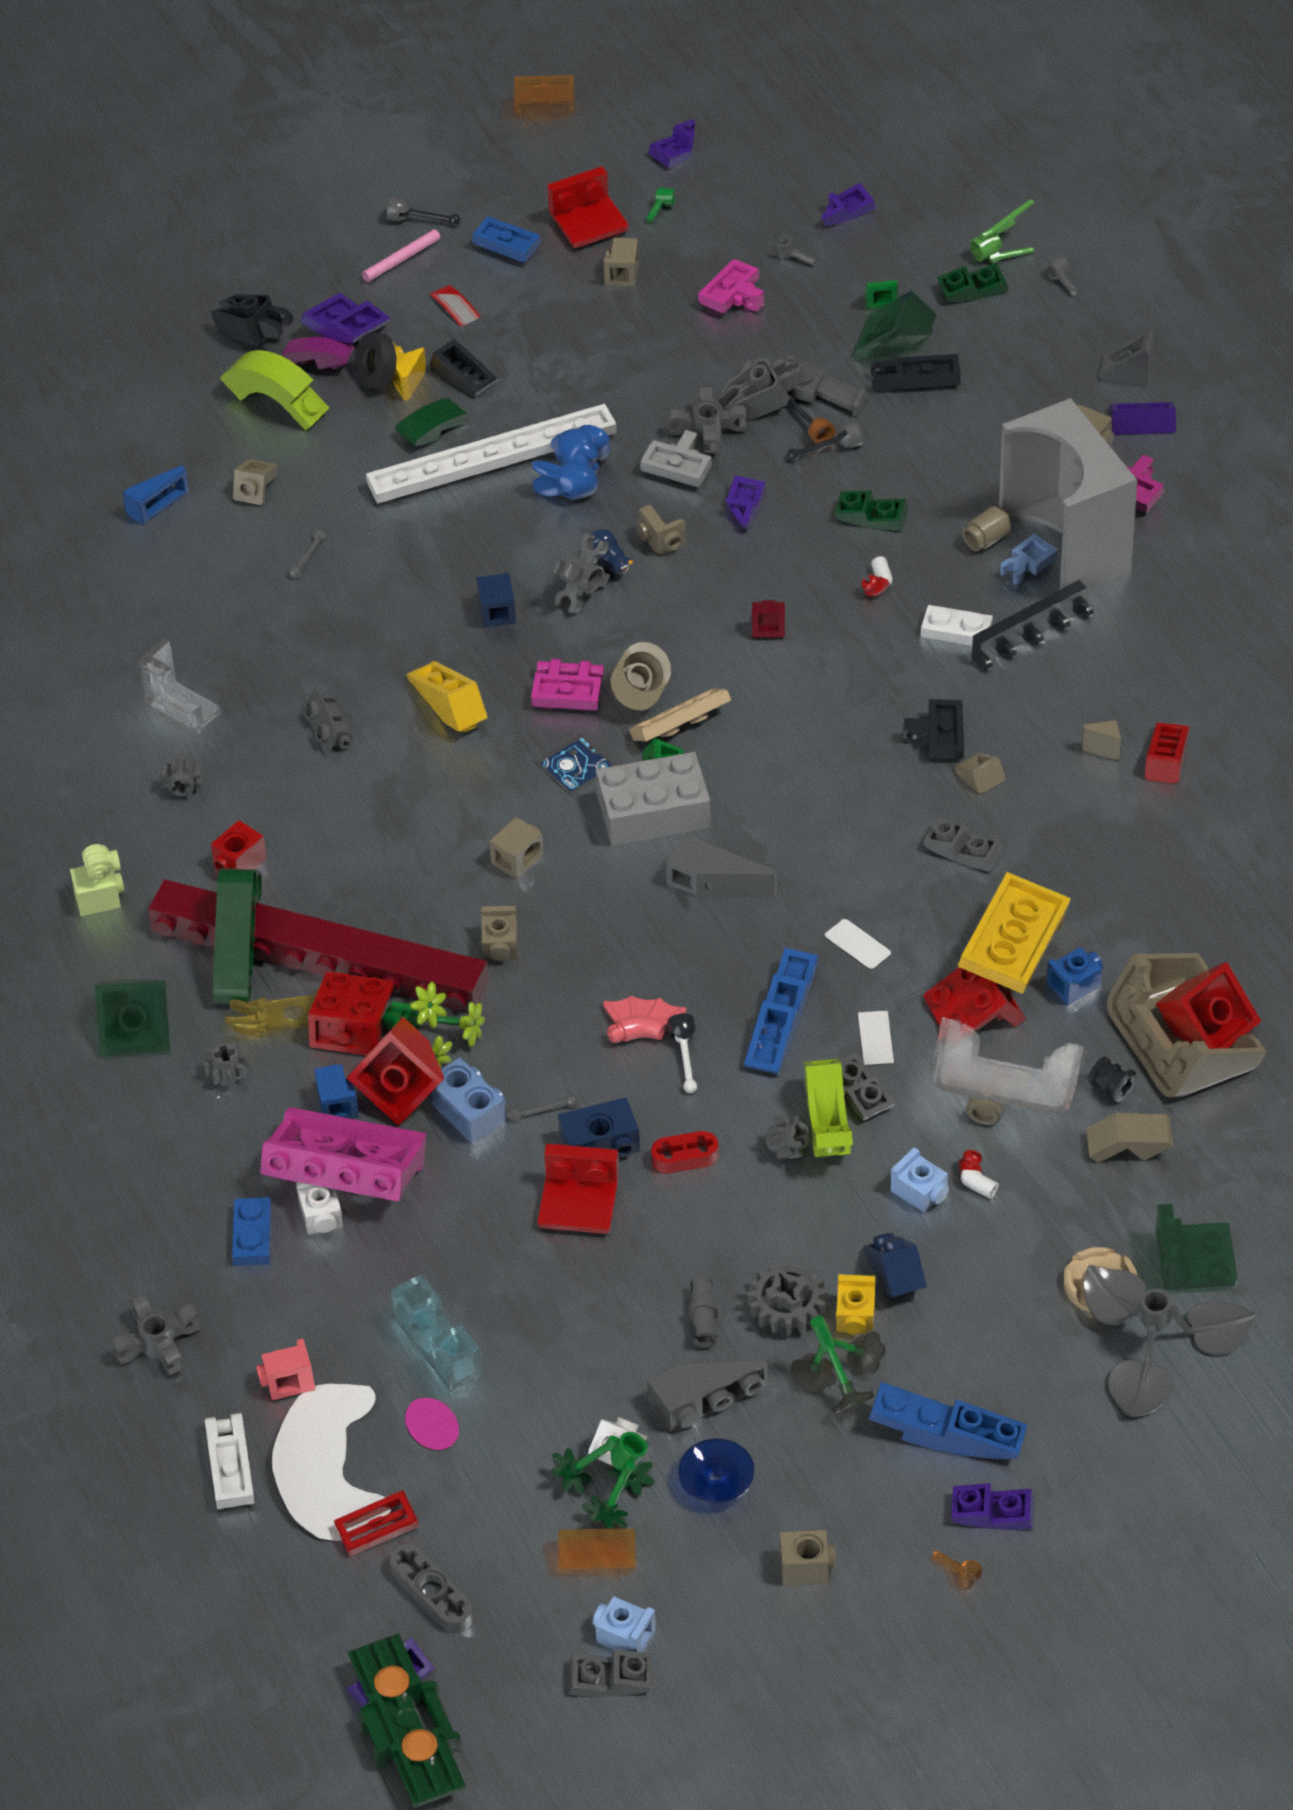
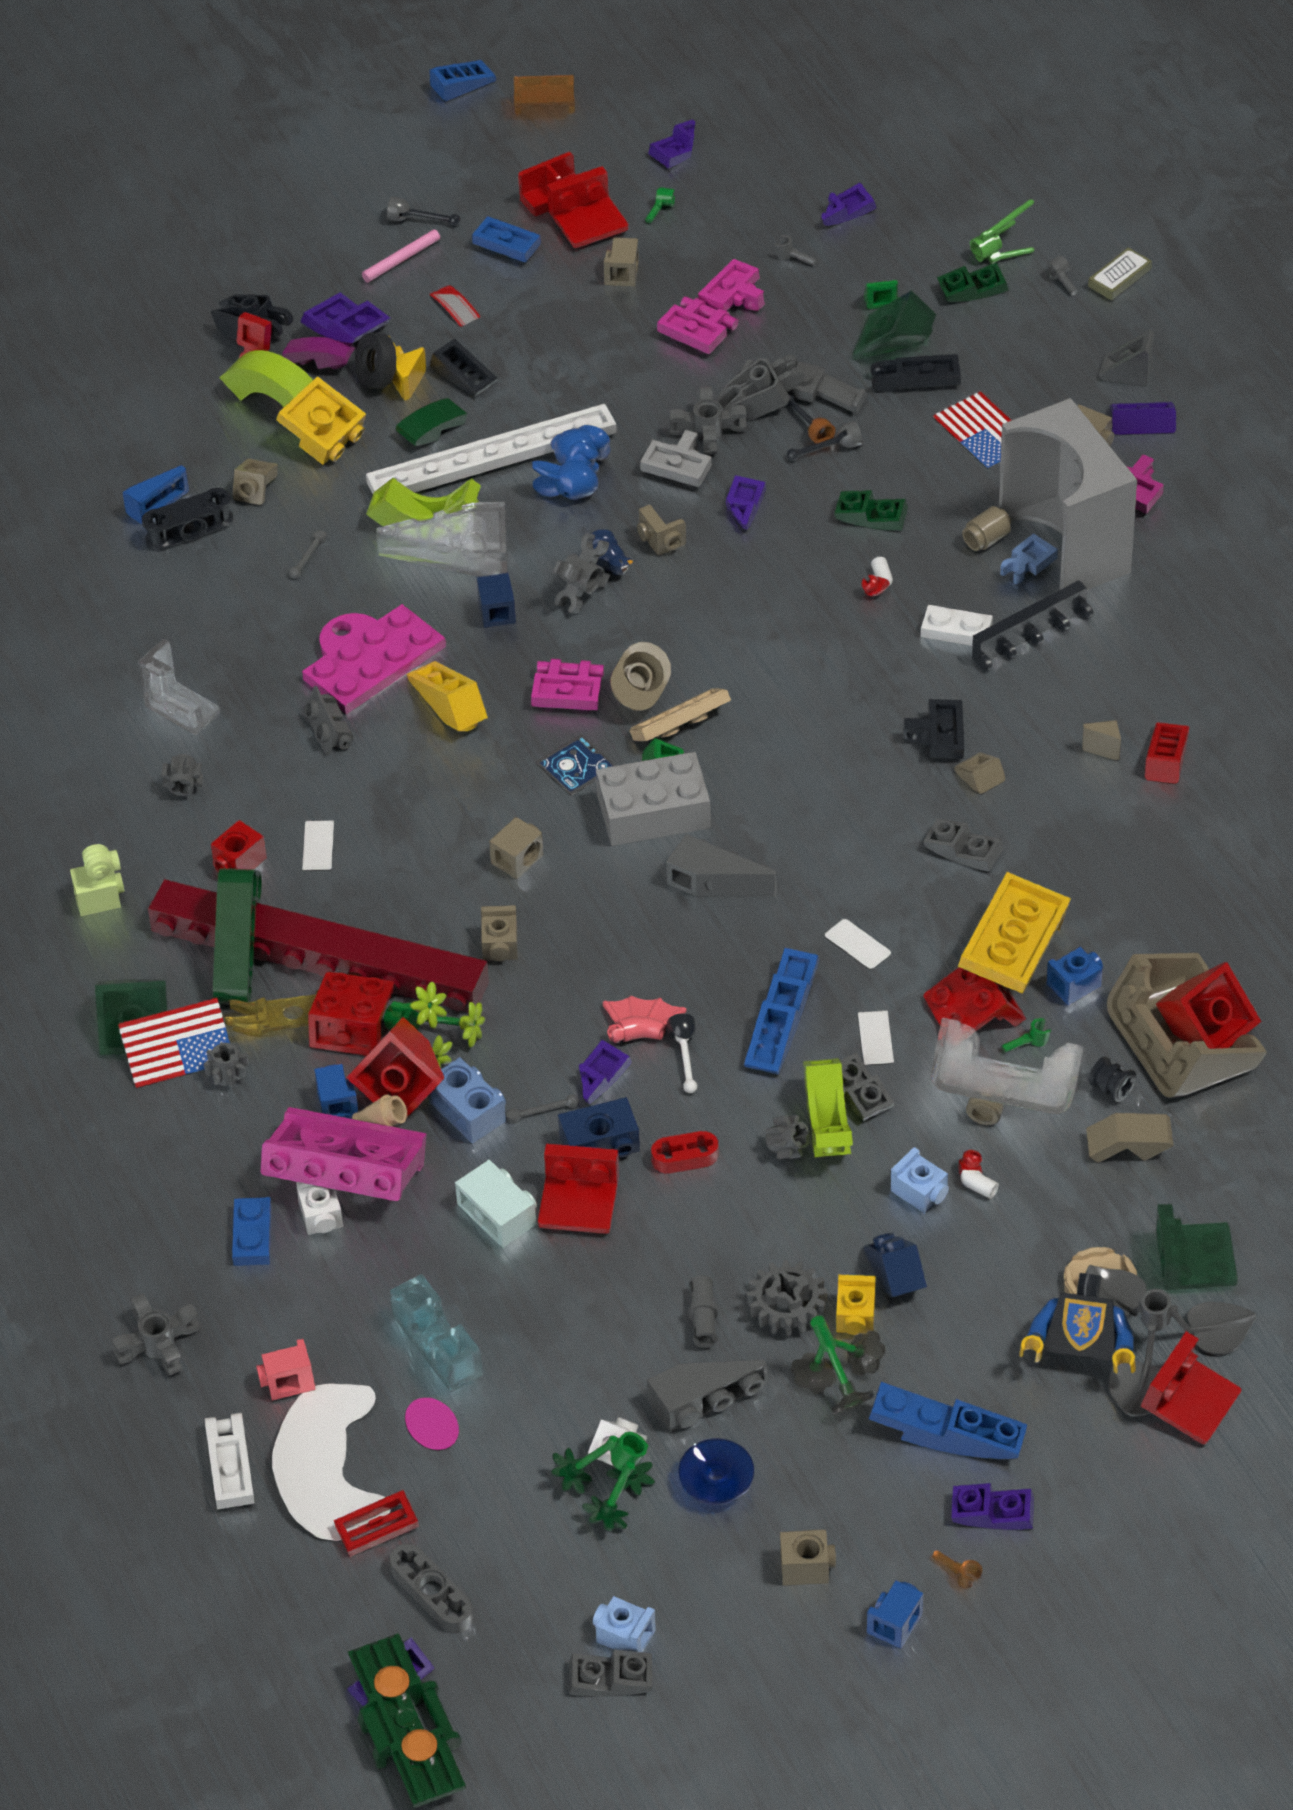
(172, 1041): none -> sticker
(187, 519): none -> black piece
(253, 333): none -> red plate
(318, 845): none -> white sticker
(323, 421): none -> yellow plate
(370, 655): none -> dark pink plate
(385, 1111): none -> tan cone
(397, 503): none -> lime arch
(455, 81): none -> blue slope
(460, 542): none -> clear wedge
(496, 1203): none -> light aqua brick
(535, 179): none -> red panel
(597, 1549): clear orange plate -> none
(602, 1070): none -> dark purple slope
(697, 324): none -> dark pink plate
(768, 619): dark red tile -> none
(895, 1614): none -> blue brick
(976, 426): none -> sticker
(1035, 1036): none -> green hand
(1082, 1327): none -> torso
(1120, 273): none -> tile
(1190, 1393): none -> red bracket

